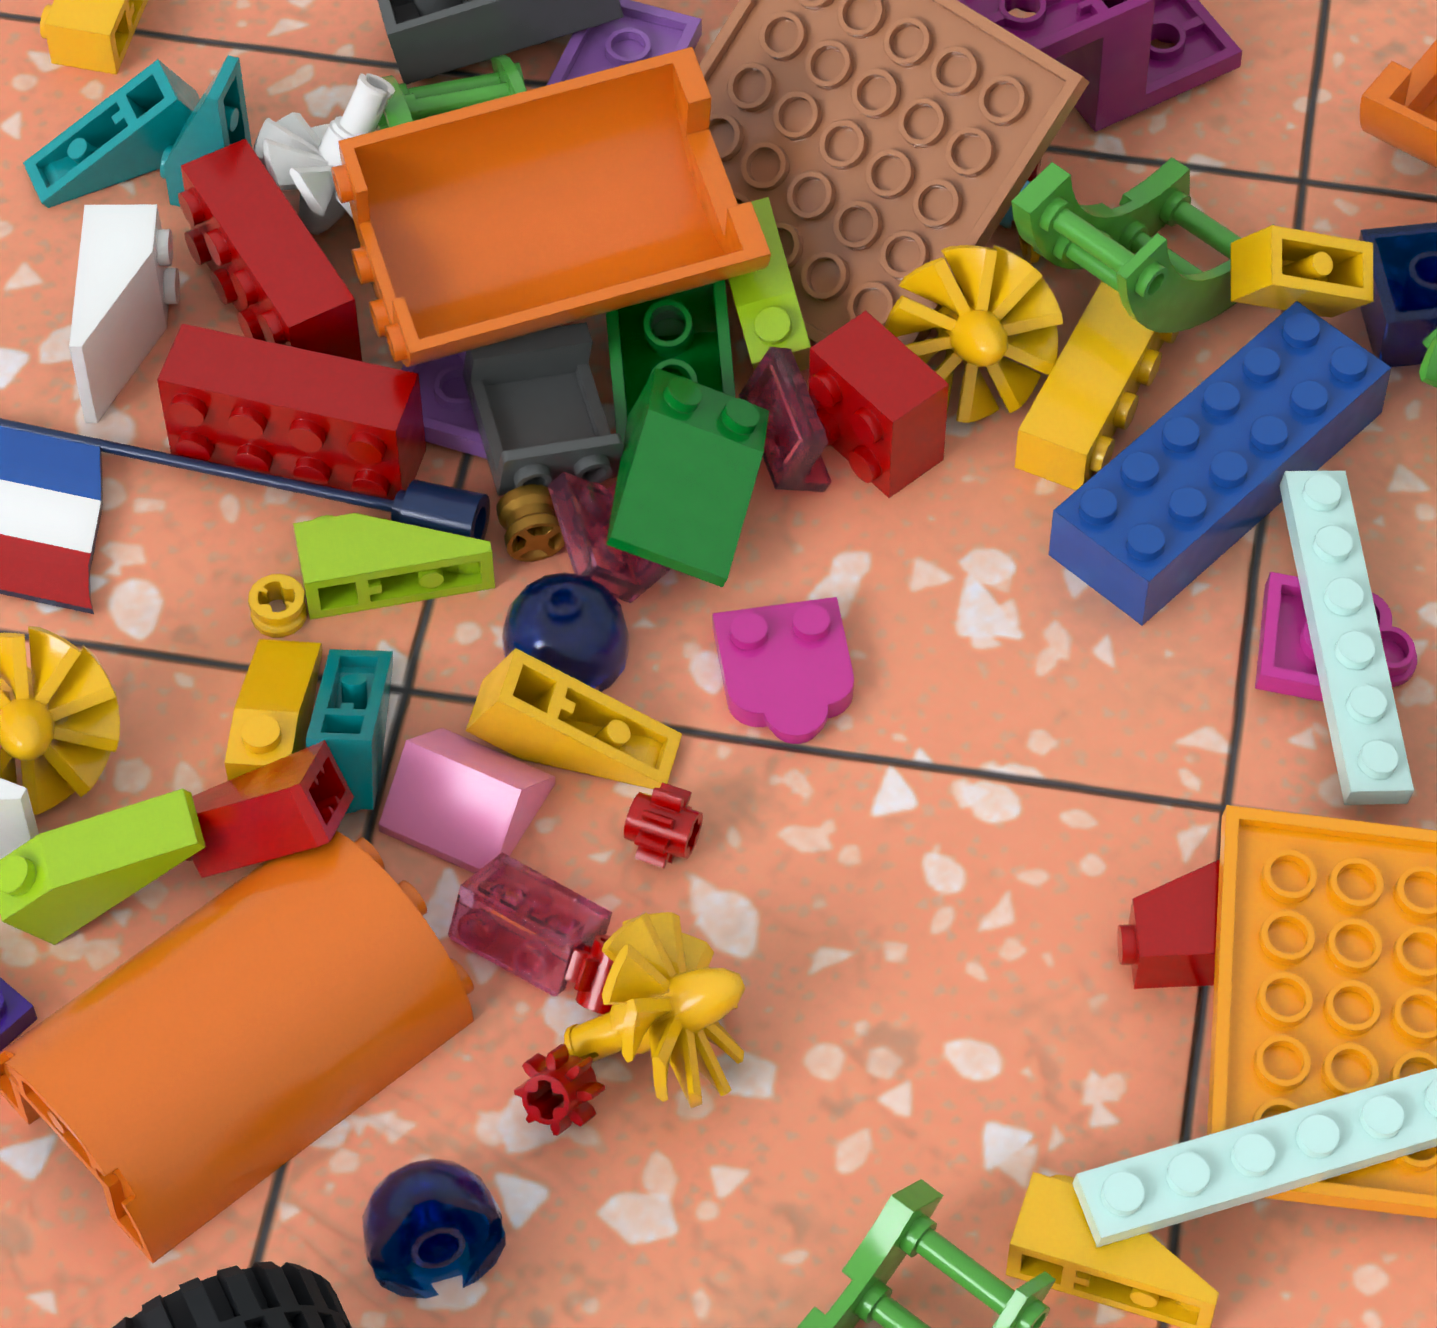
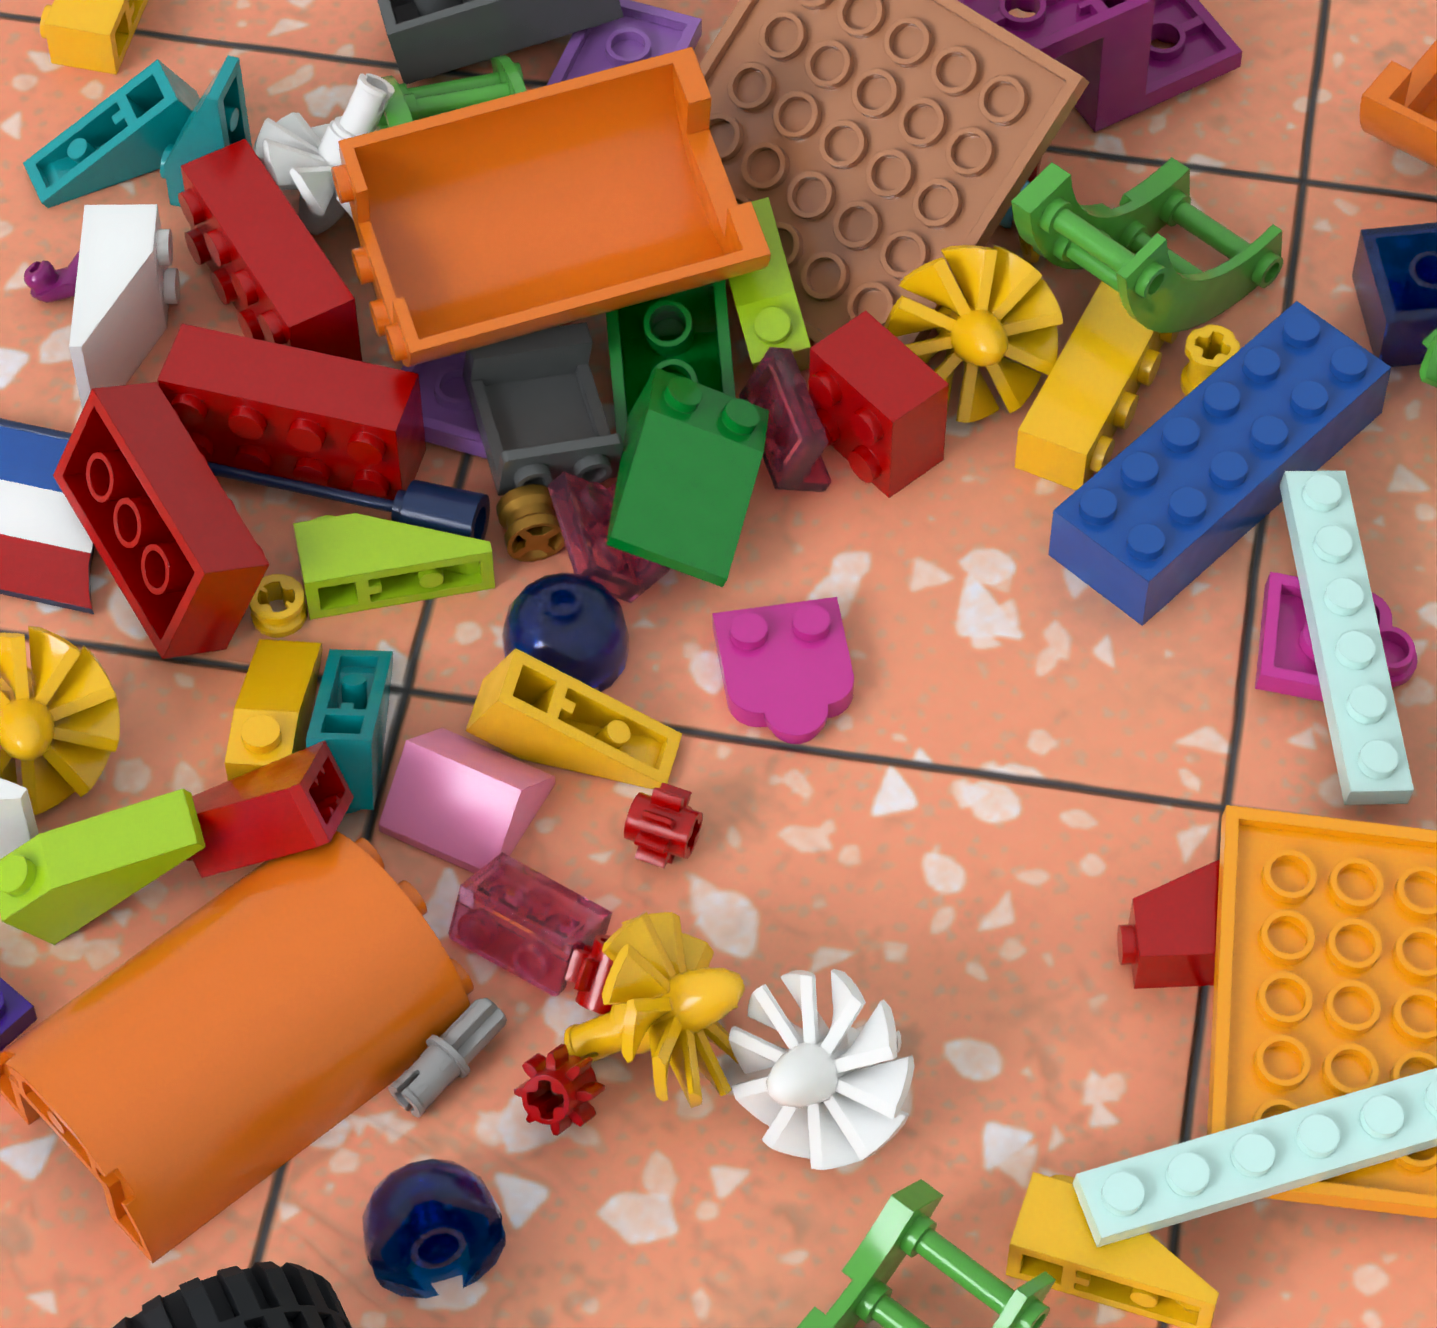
(51, 284): none -> magenta arm
(160, 519): none -> red brick
(447, 1056): none -> light grey axle
(825, 1090): none -> white piece
(1207, 351): none -> yellow bush
(1303, 266): yellow brick -> none

